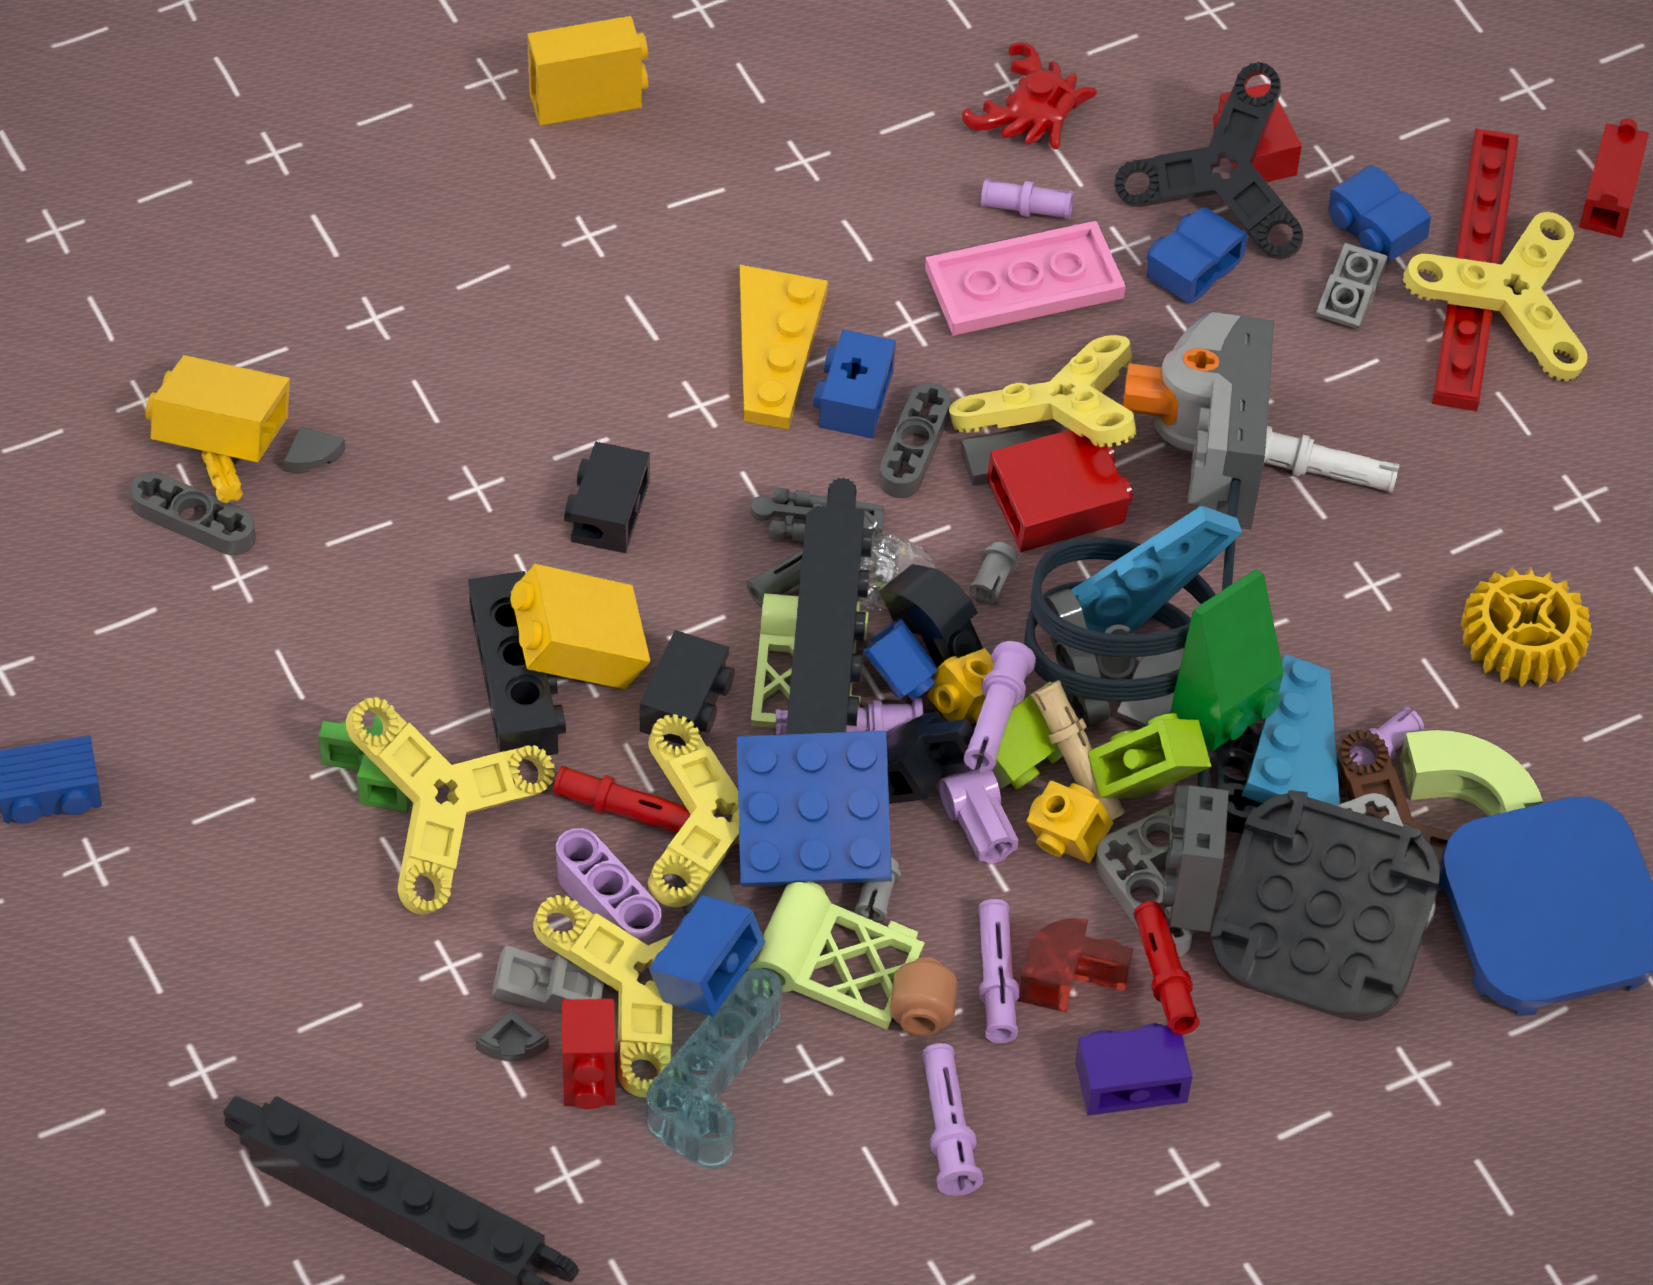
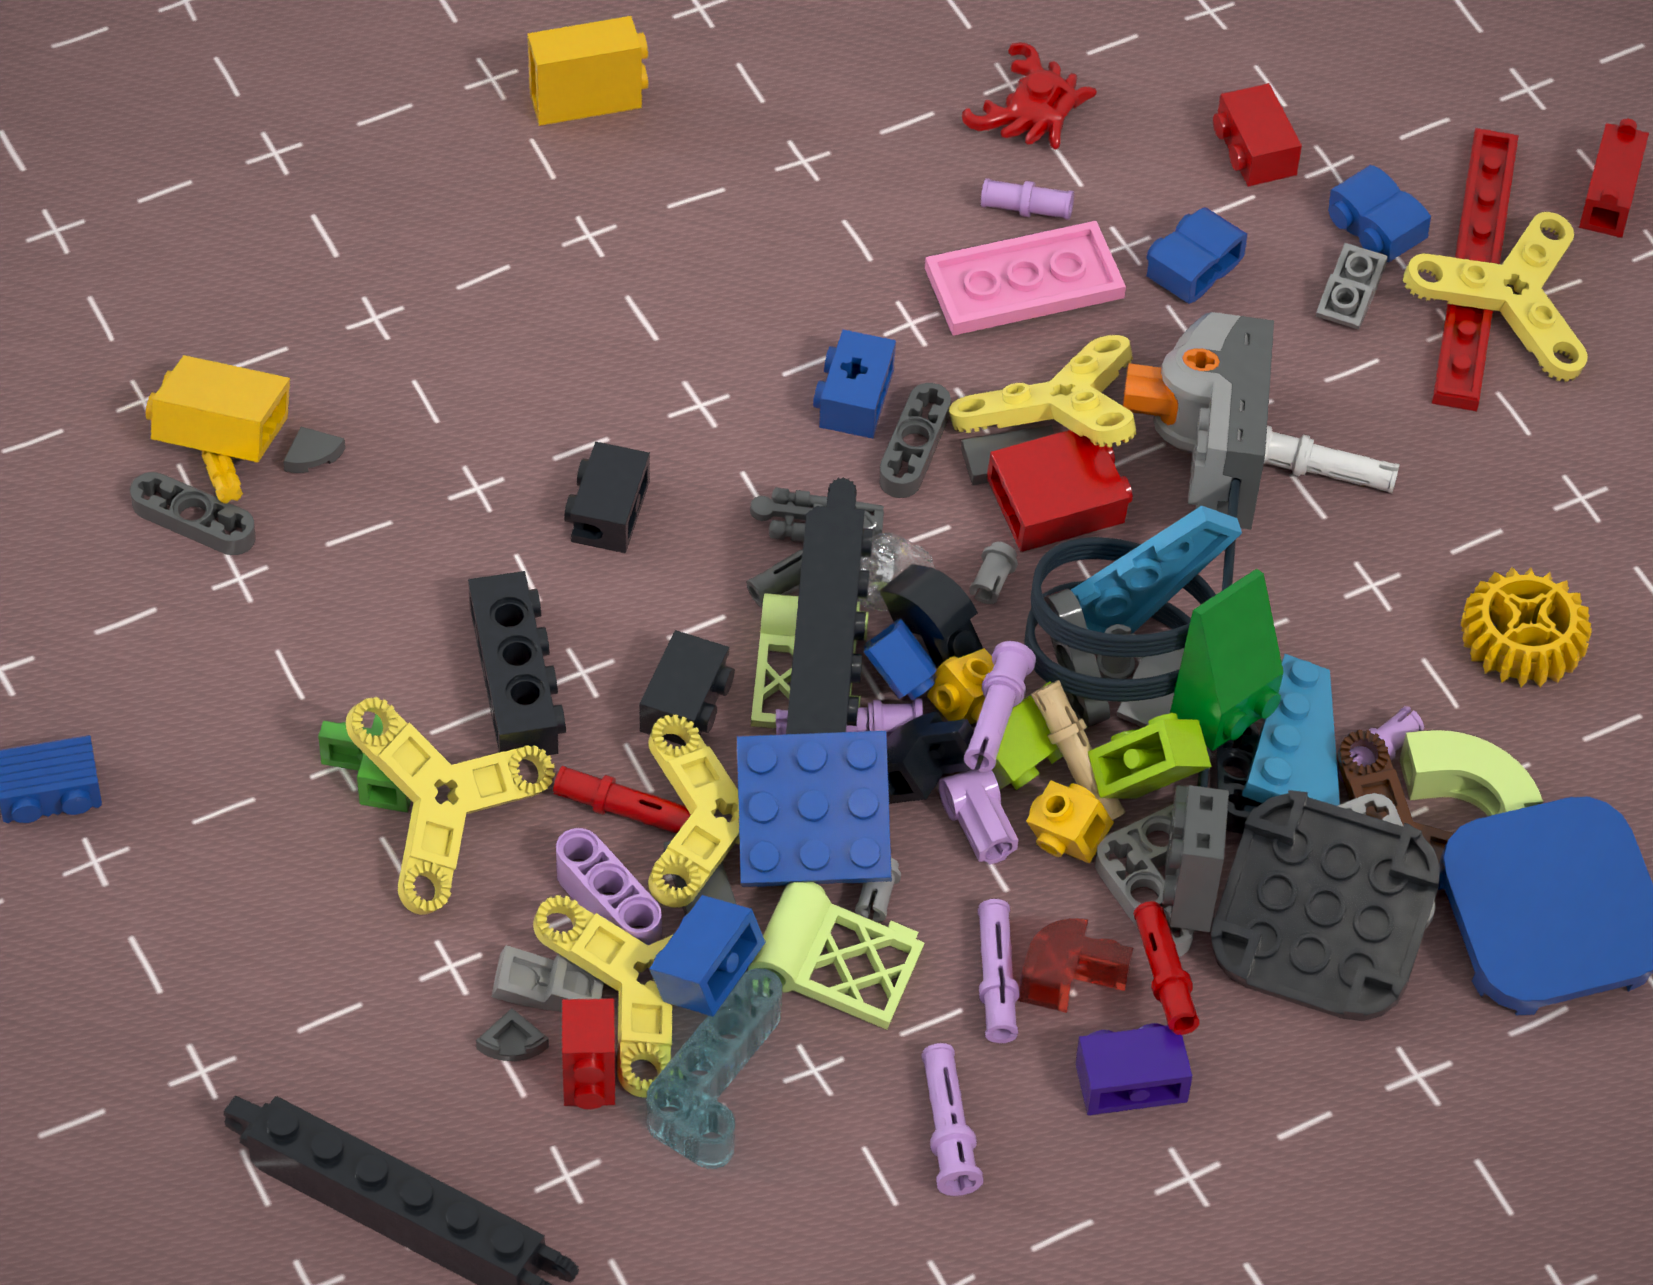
(579, 626): yellow brick -> none
(777, 337): yellow wing -> none
(924, 996): nougat head -> none
(1245, 192): black piece -> none

